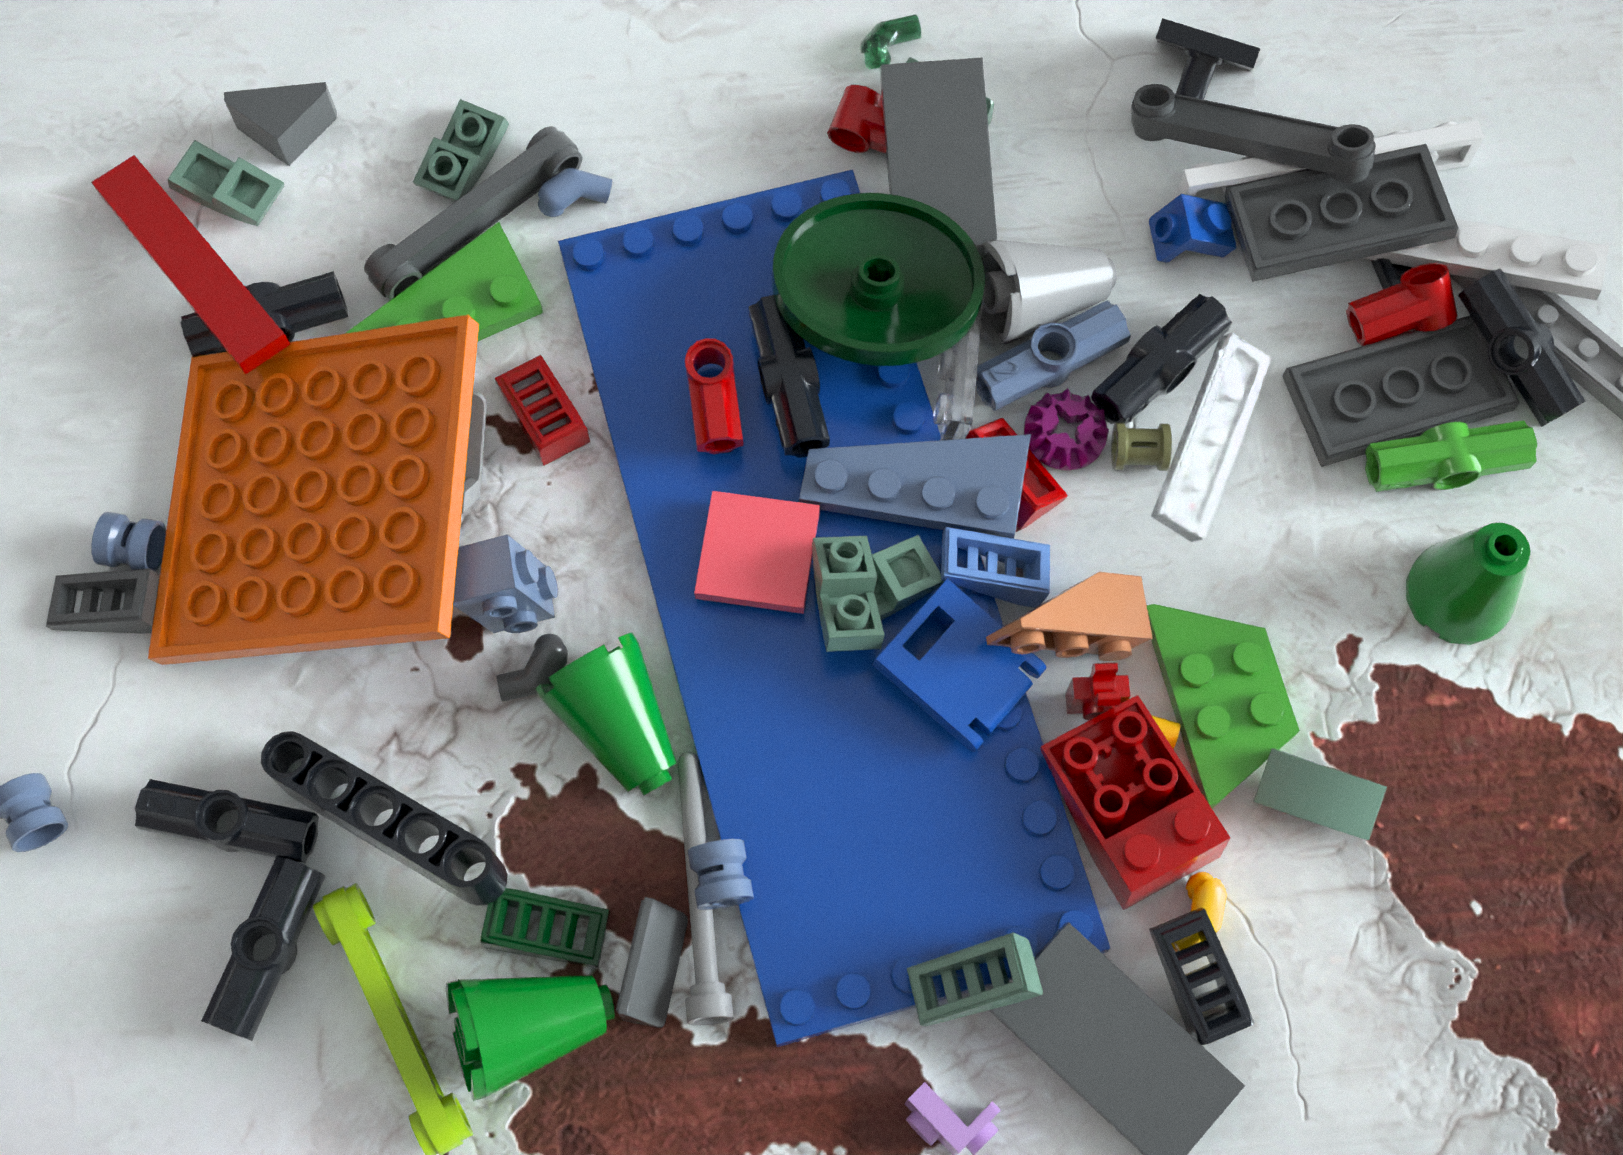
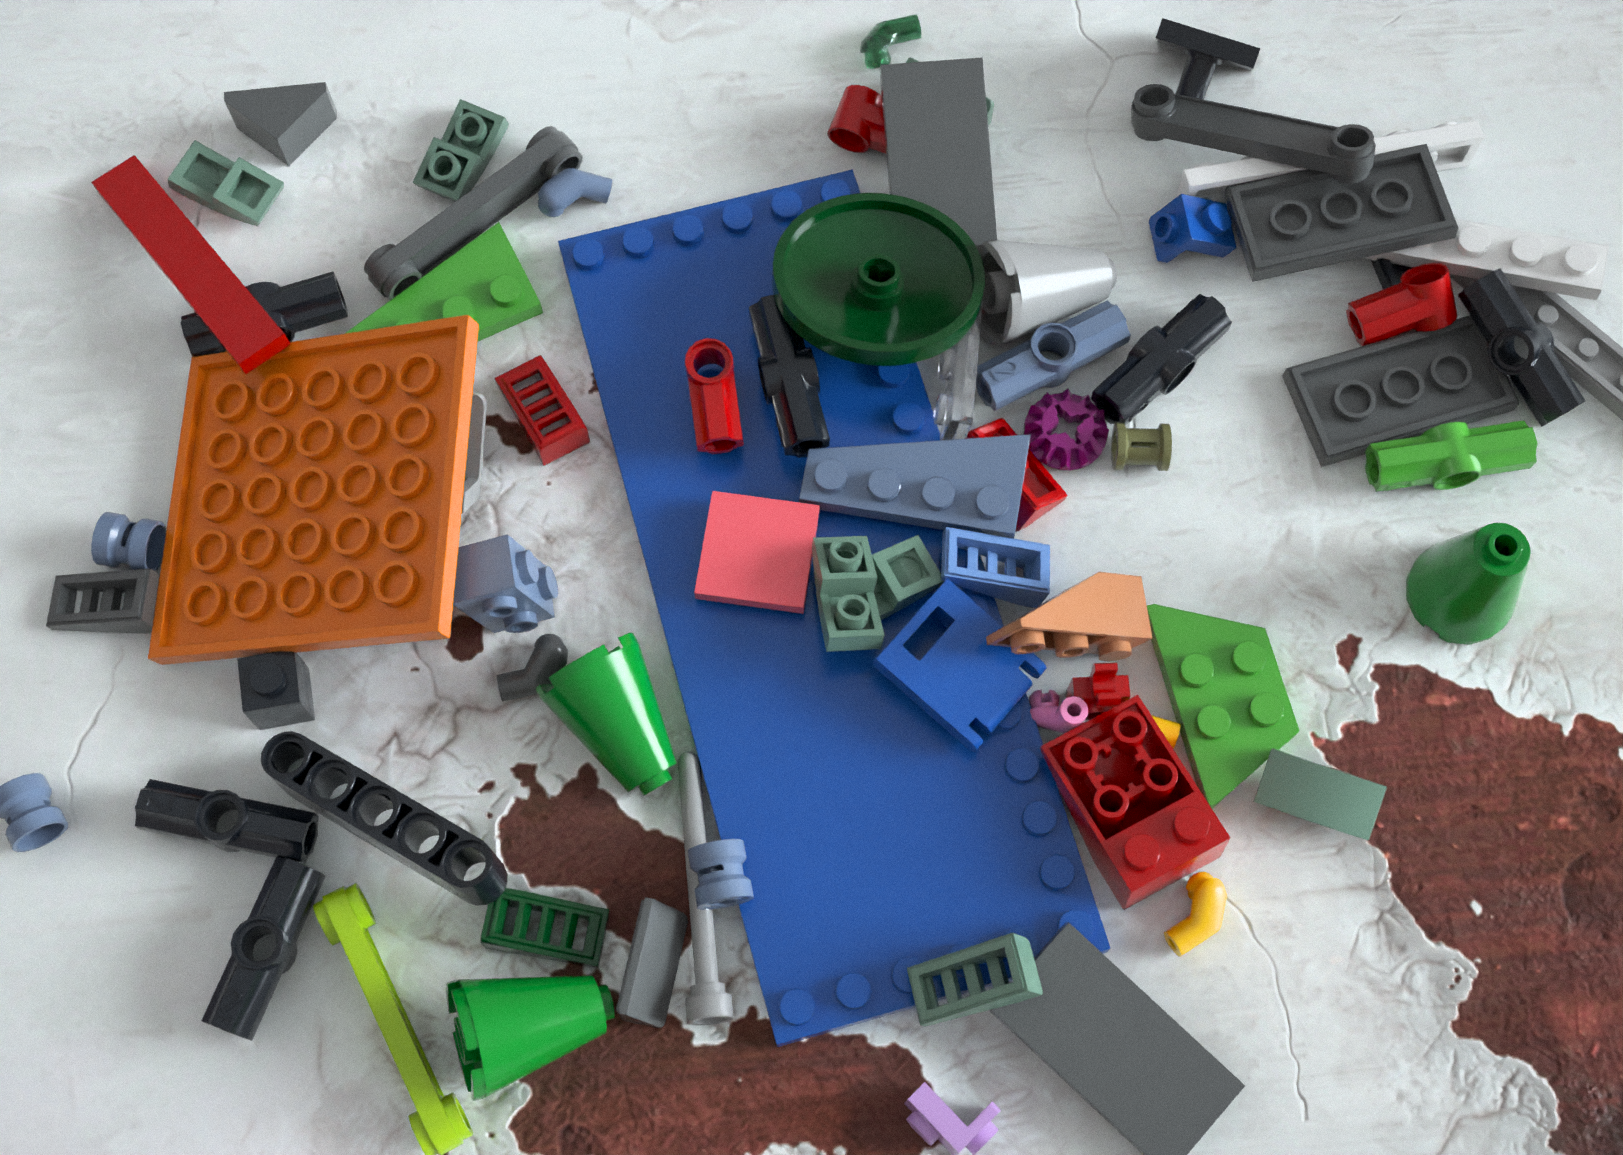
(275, 689): none -> black brick
(1057, 718): none -> bright pink arm
(1211, 438): clear plate -> none
(1219, 1024): black slope -> none

